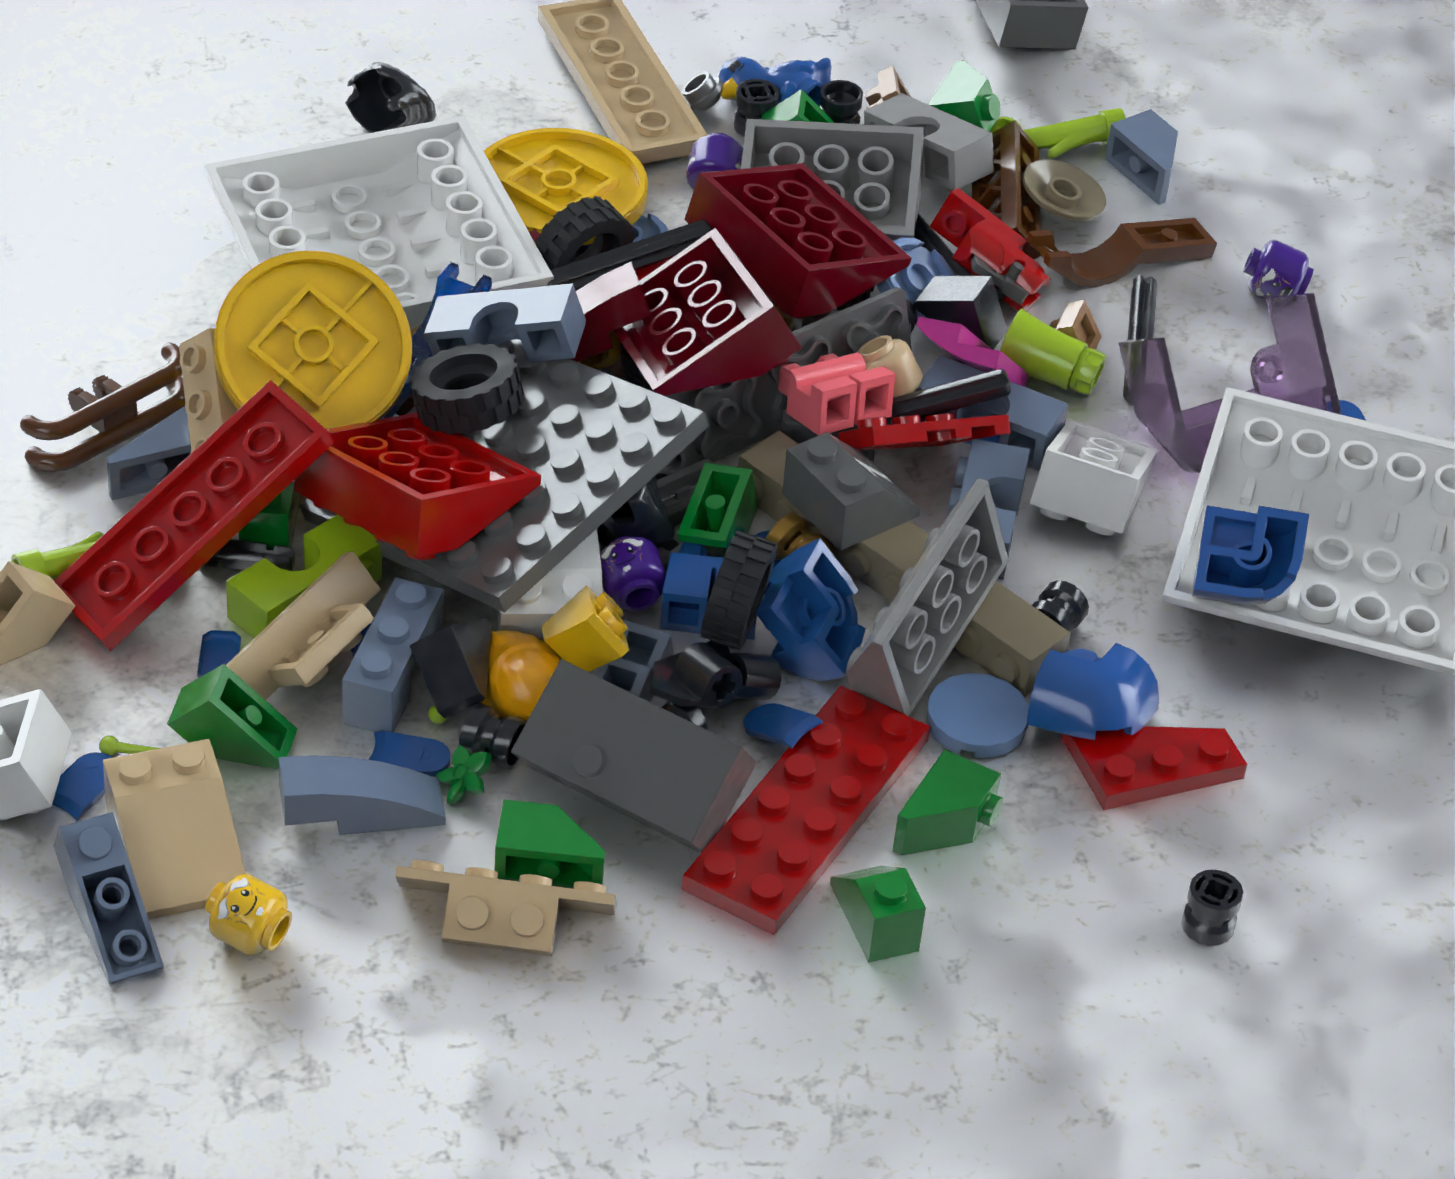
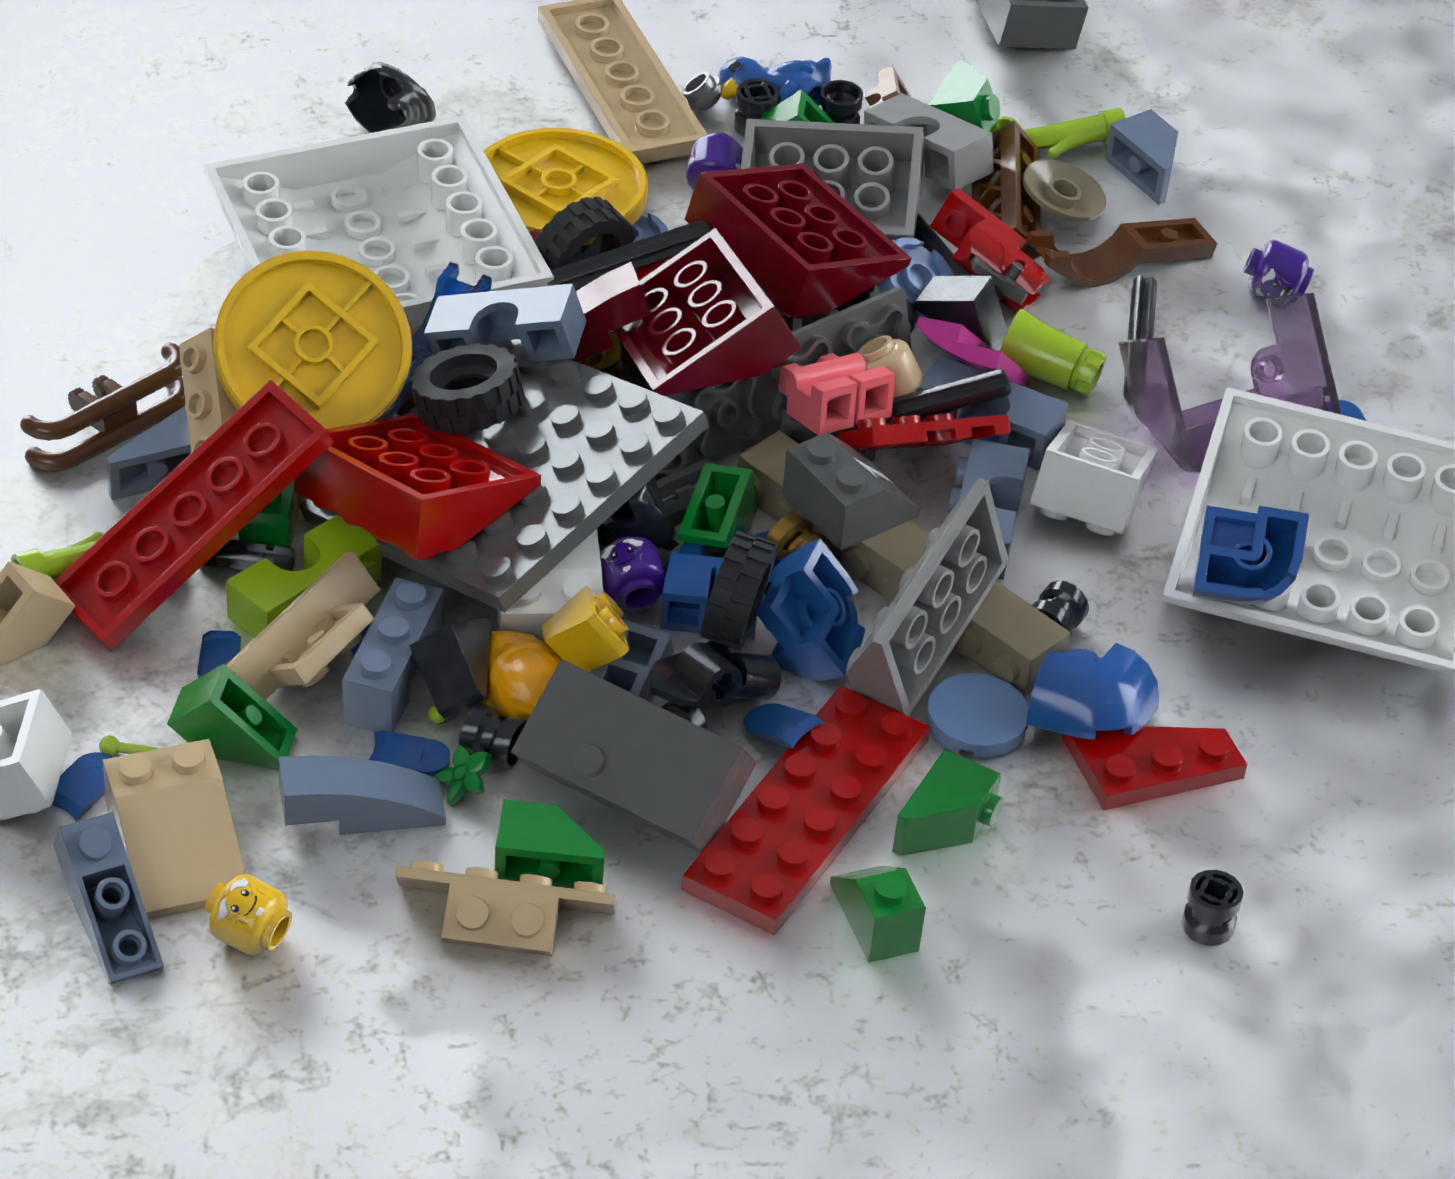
(1078, 323): medium nougat tile -> none

